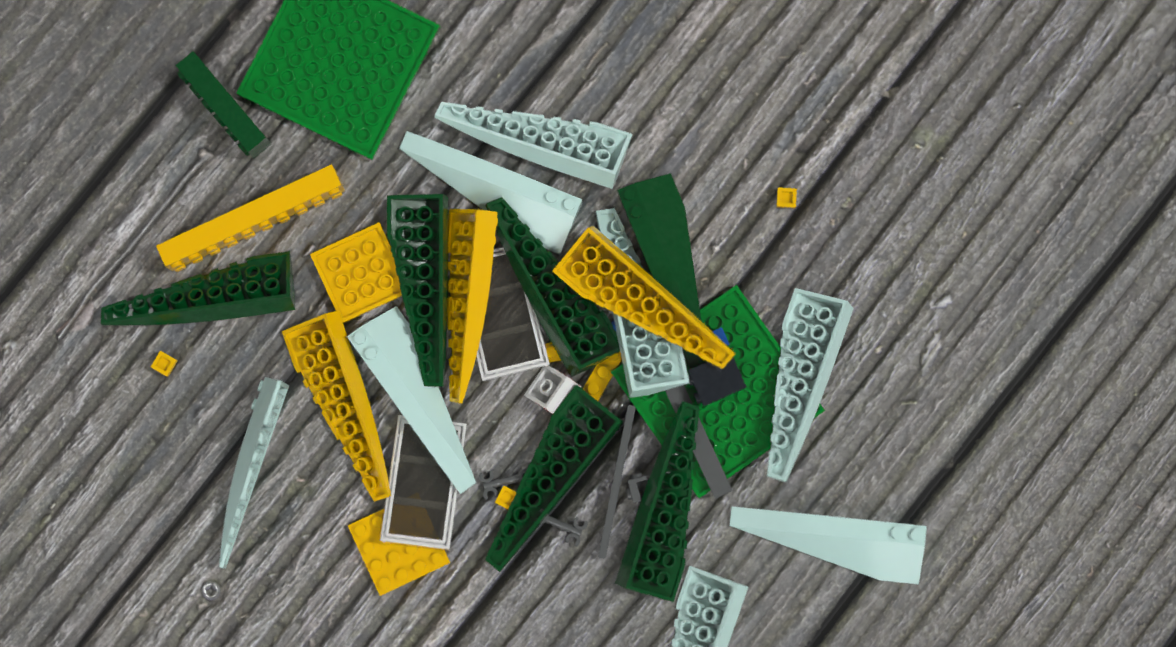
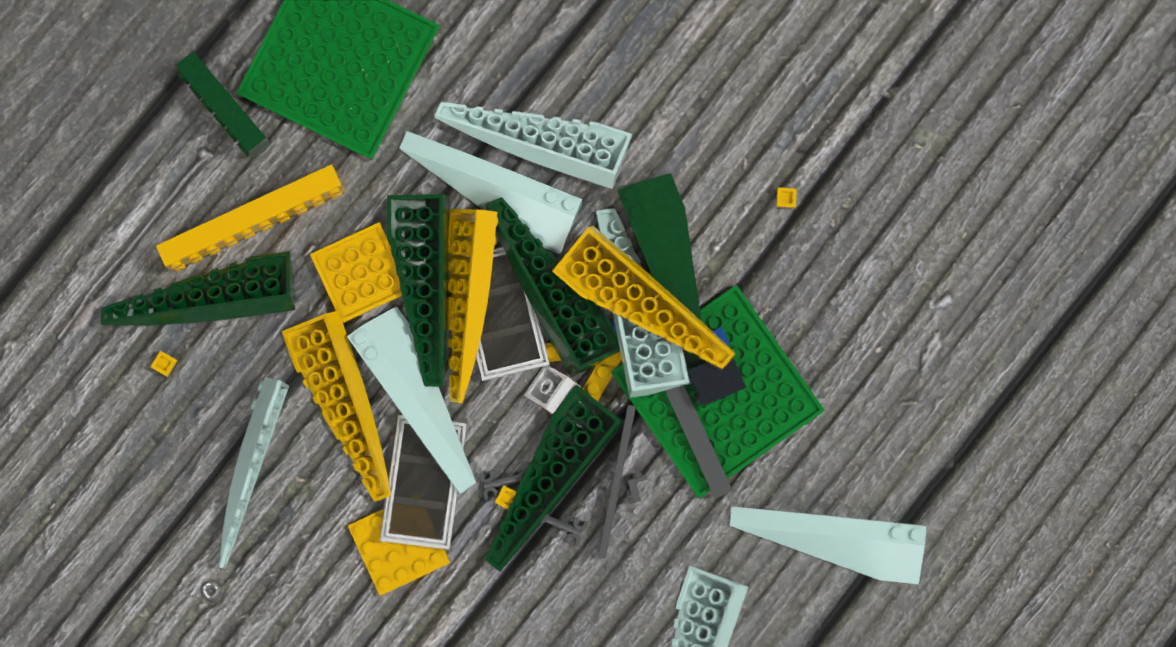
(658, 536): dark green wedge -> none
(808, 353): light aqua wedge -> none

